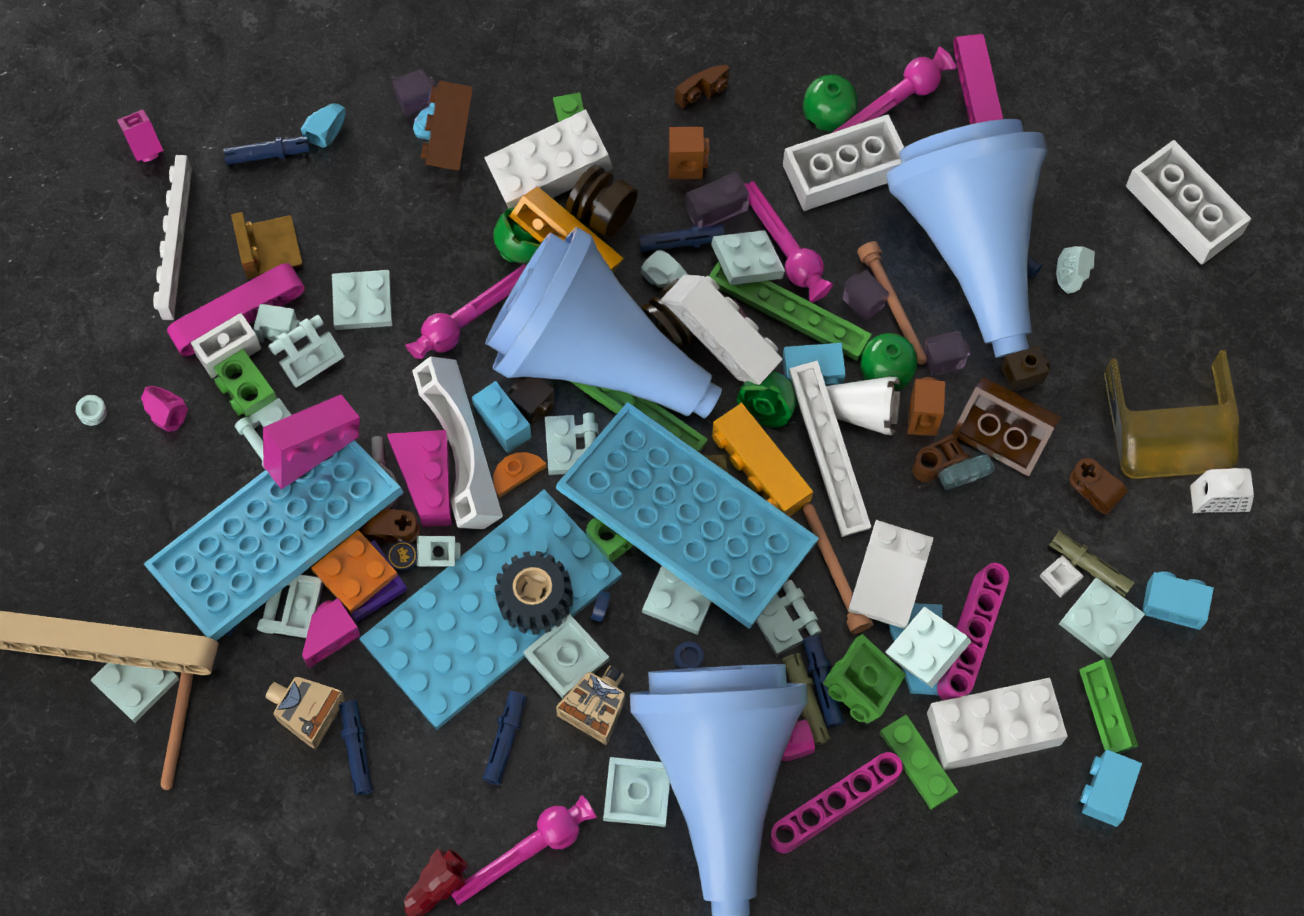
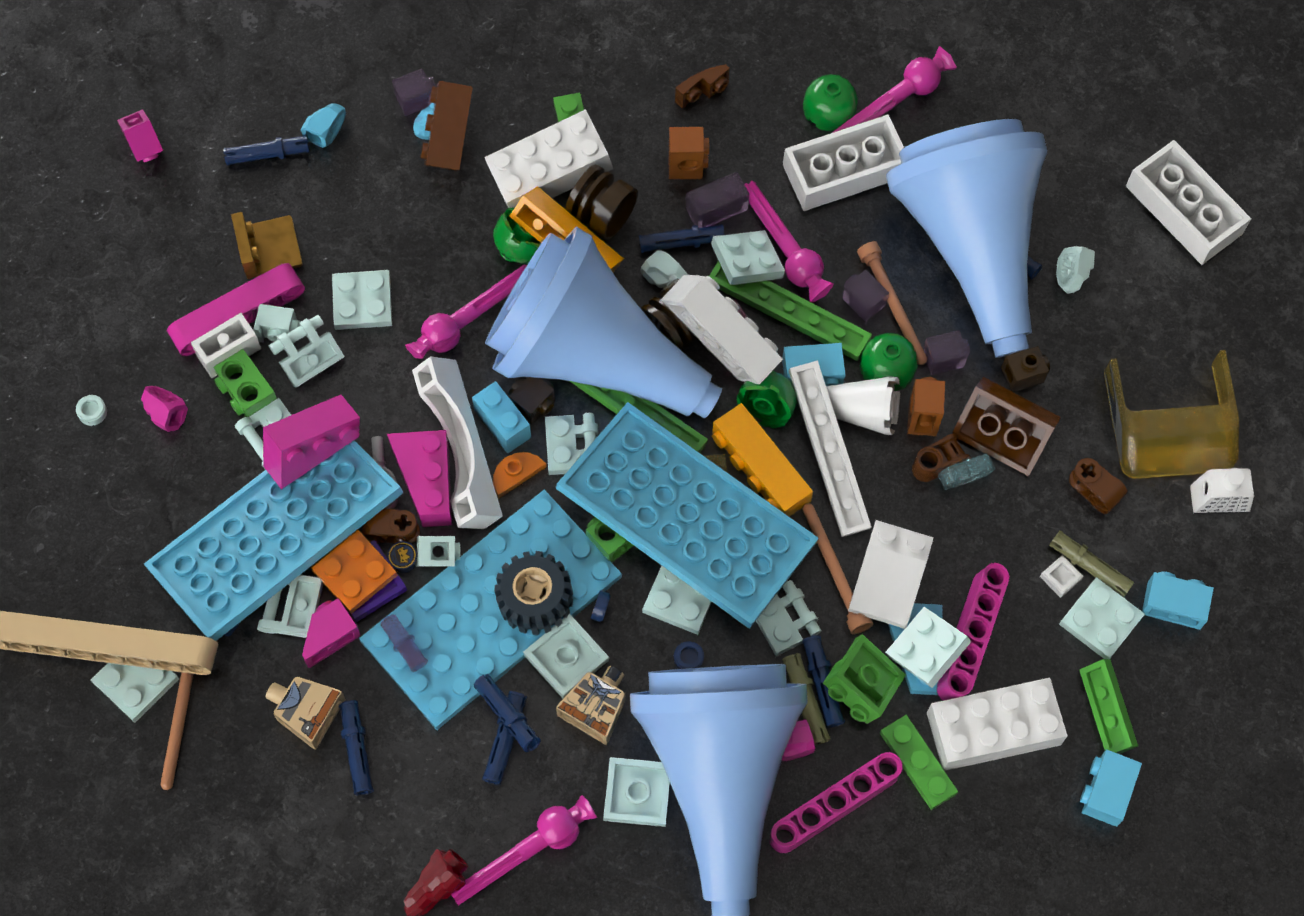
(172, 246): white plate -> none
(403, 643): none -> clear purple axle
(514, 721): none -> dark blue pin
(977, 78): dark pink beam -> none

